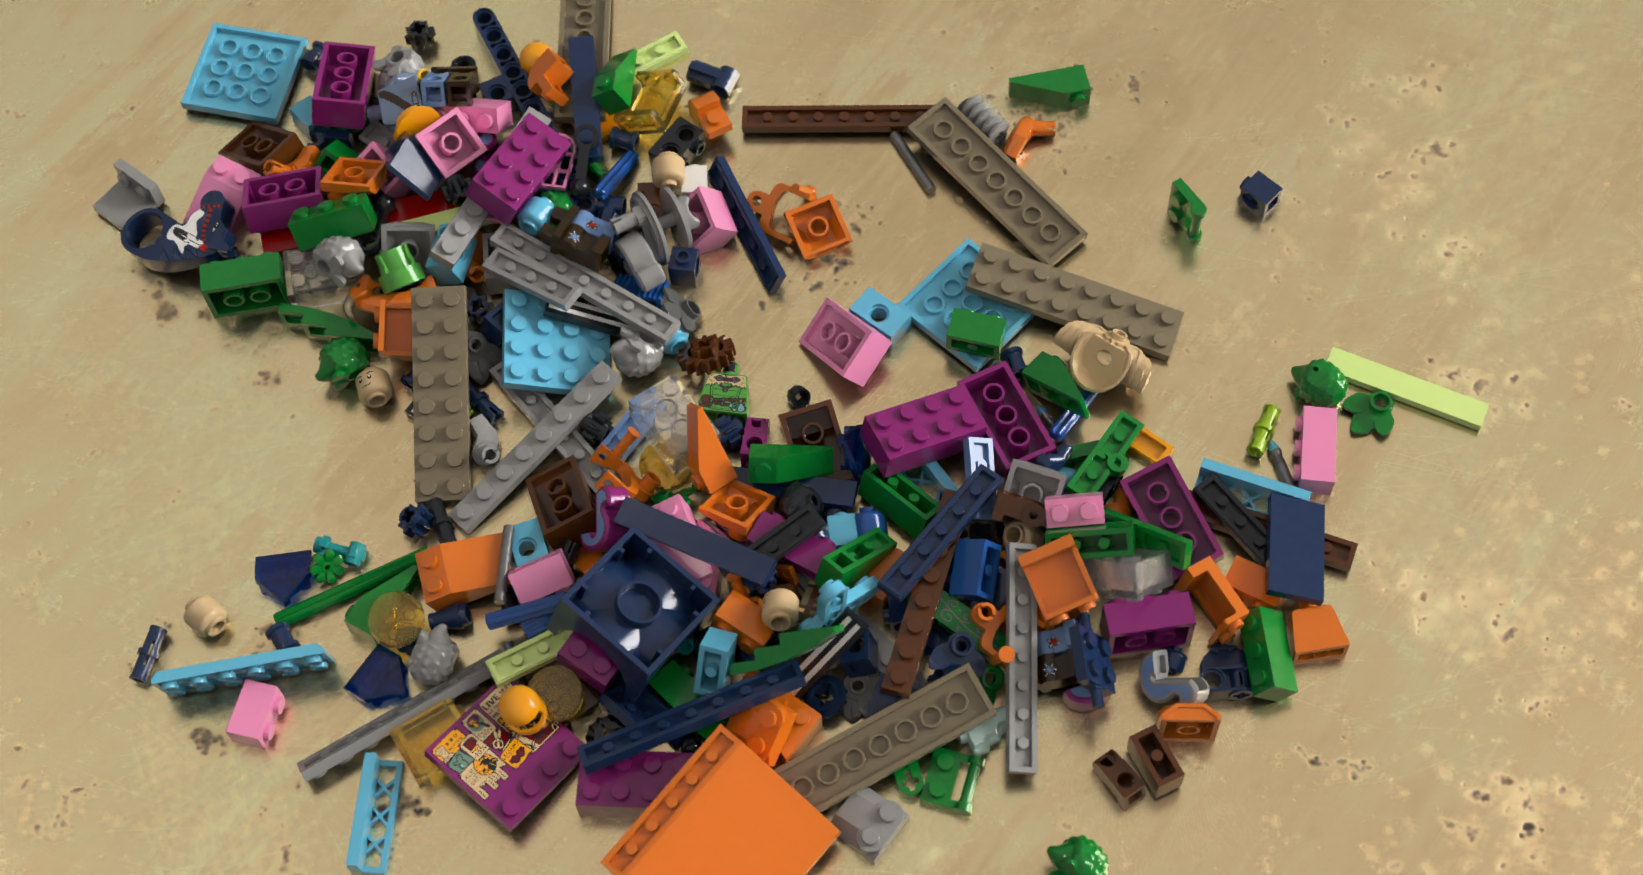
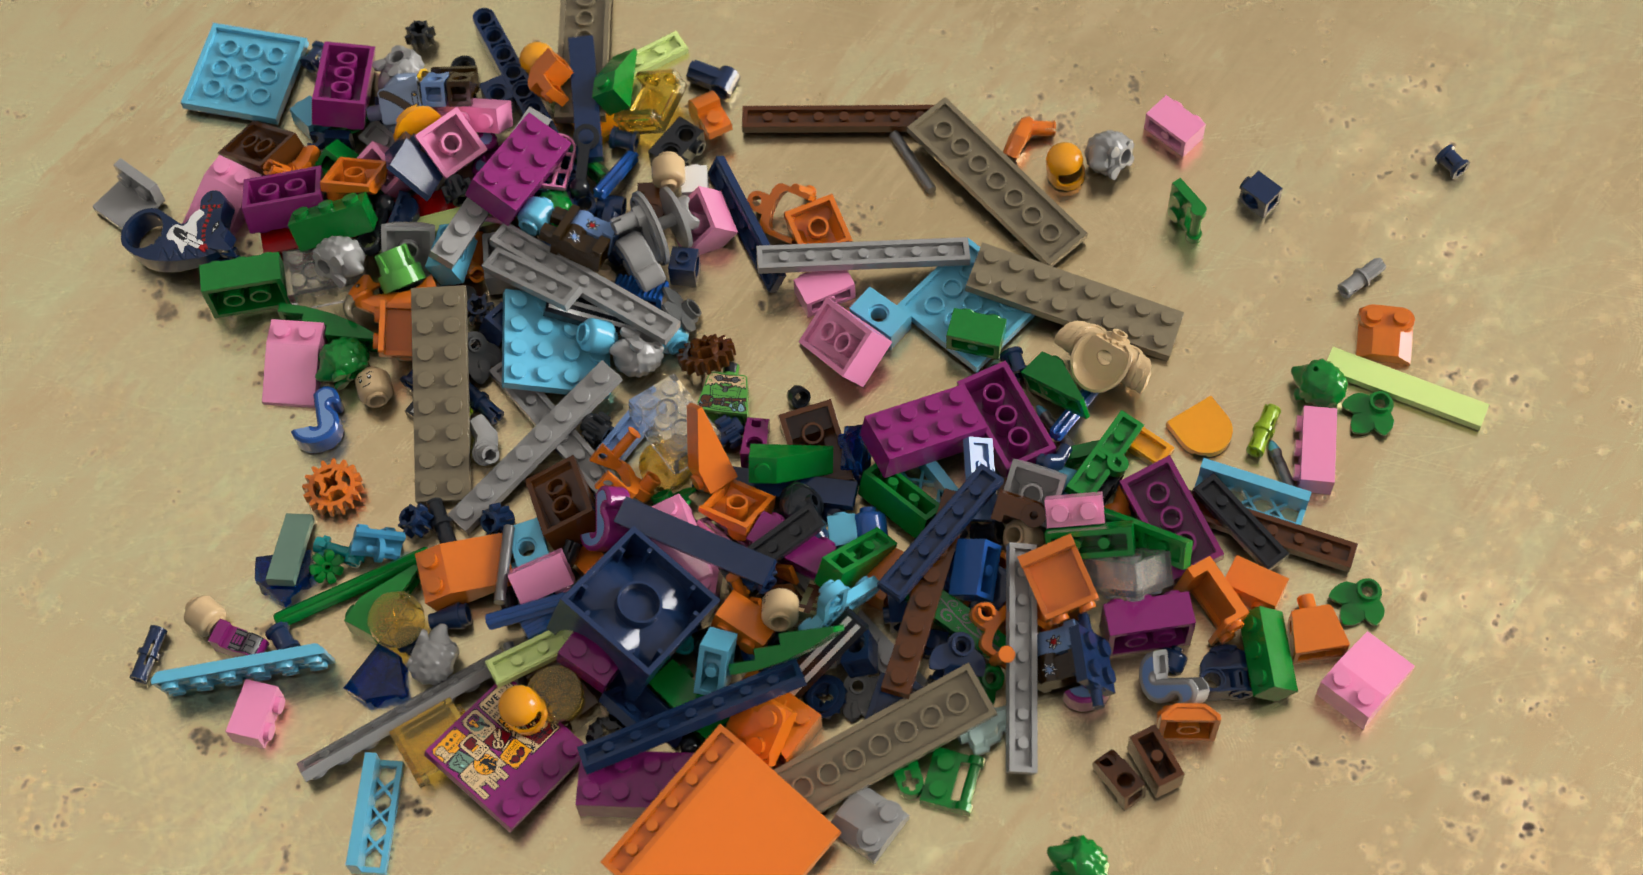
(236, 641): none -> magenta leg
(290, 549): none -> sand green tile
(292, 362): none -> bright pink slope
(329, 428): none -> blue animal
(333, 487): none -> orange gear
(377, 543): none -> dark azure hips
(405, 209): none -> dark blue tile
(496, 517): none -> dark blue gear
(596, 336): none -> medium azure head
(814, 287): none -> bright pink brick
(862, 255): none -> light grey plate
(985, 118): light grey piece -> none
(1057, 87): green slope -> none
(1064, 160): none -> light orange helmet
(1109, 153): none -> light grey animal
(1174, 125): none -> bright pink brick
(1202, 428): none -> light orange tile
(1295, 549): dark blue tile -> none
(1356, 605): none -> green plate
(1361, 277): none -> light grey axle
(1364, 679): none -> bright pink slope
(1385, 334): none -> orange slope
(1452, 161): none -> dark blue bush

